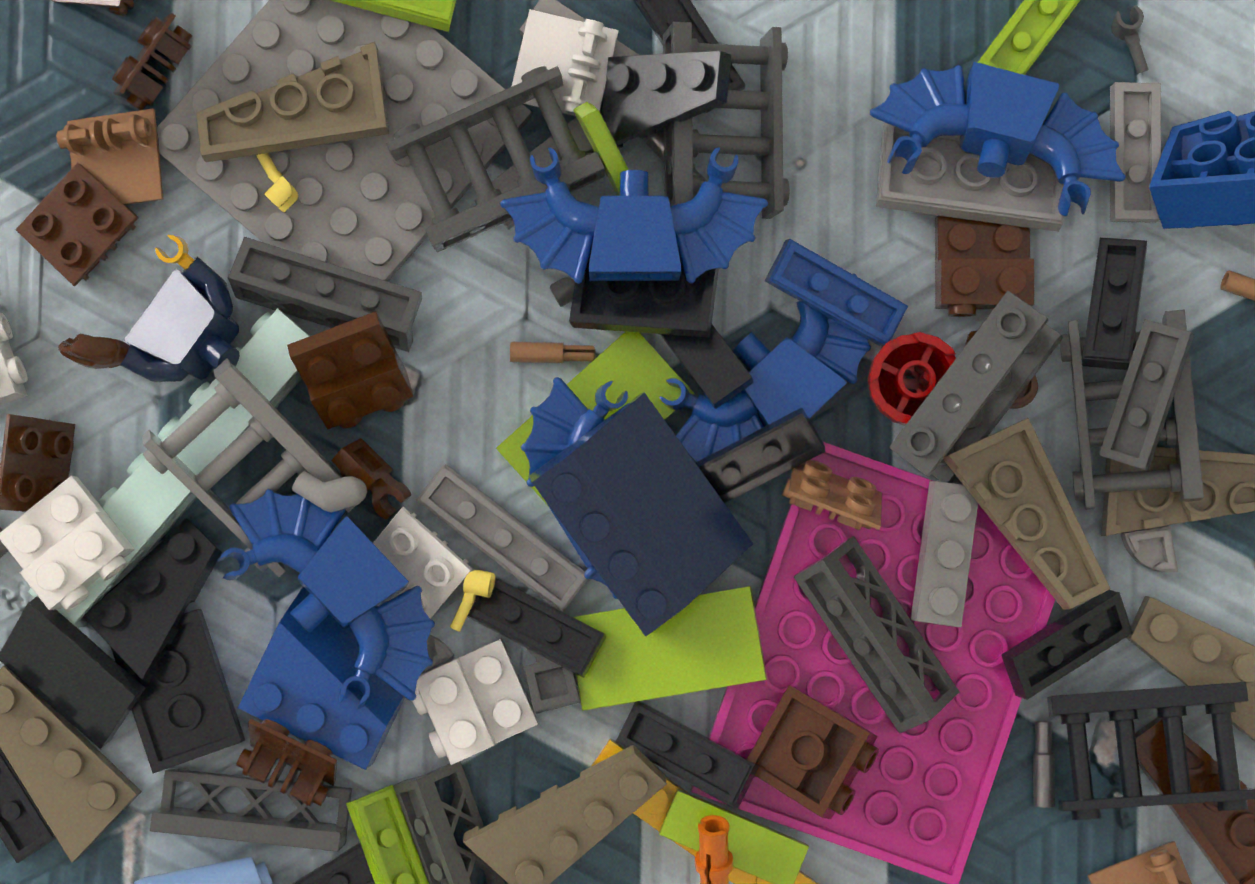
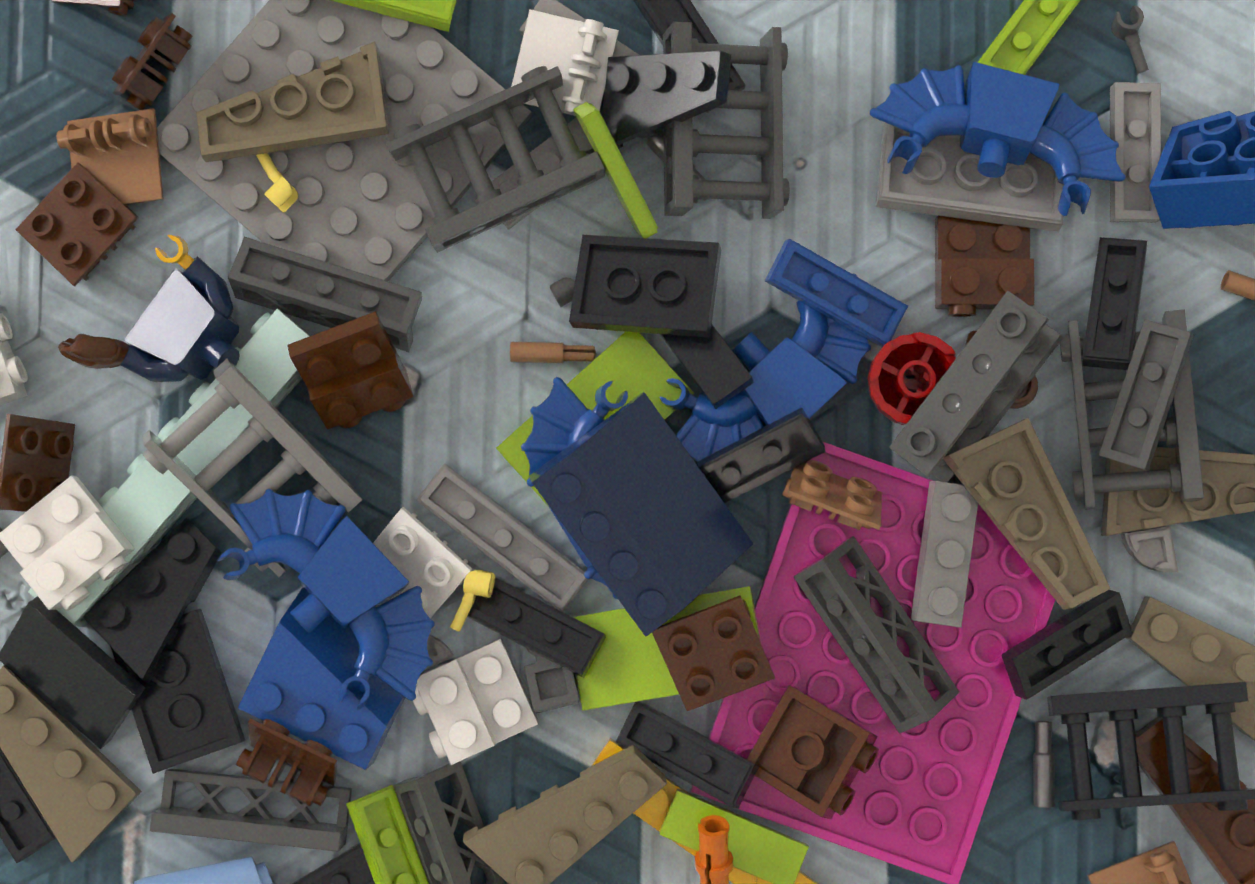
(330, 495): light grey arm -> none
(365, 464): reddish brown plate -> none
(634, 232): blue torso -> none
(713, 653): none -> reddish brown hinge

